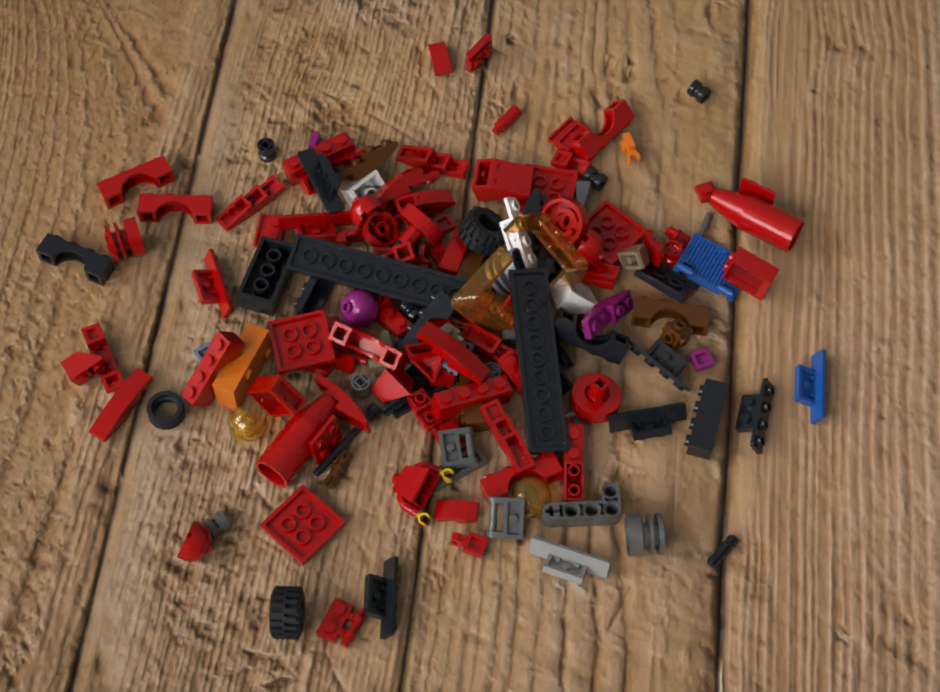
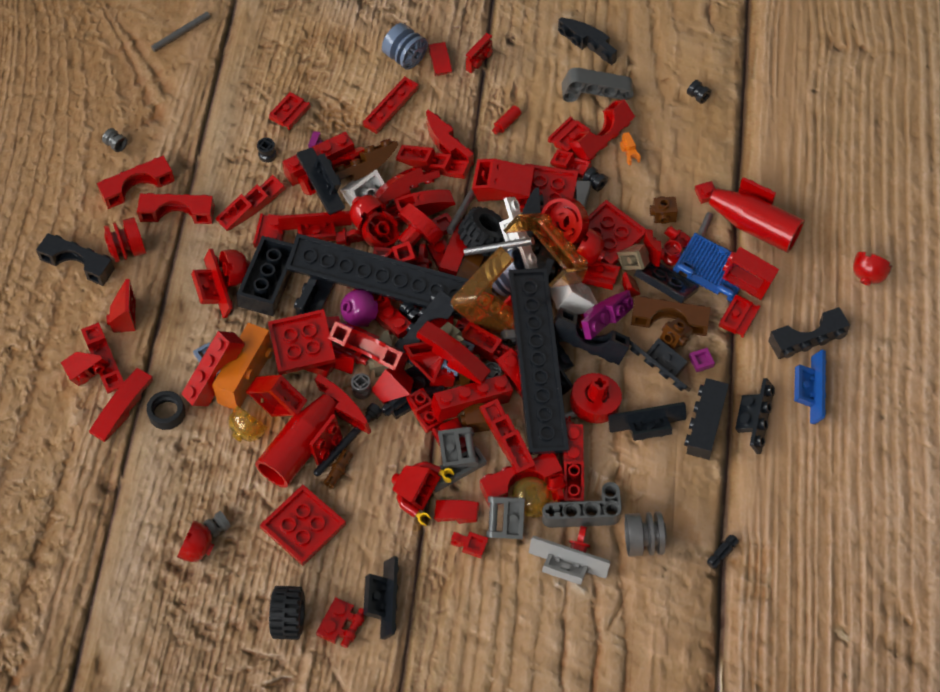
(114, 139): none -> dark grey wheel
(123, 310): none -> red slope
(180, 31): none -> flat silver bar
(234, 266): none -> red cylinder
(289, 110): none -> red plate
(390, 105): none -> red plate
(404, 46): none -> sand blue wheel
(444, 139): none -> red slope
(462, 209): none -> flat silver bar
(493, 247): none -> flat silver bar
(556, 486): none -> red piece
(579, 544): none -> red piece
(585, 35): none -> black slope
(595, 83): none -> dark grey beam
(629, 283): none -> red slope
(664, 210): none -> reddish brown brick
(739, 316): none -> red plate
(788, 341): none -> black arch
(871, 269): none -> red cylinder

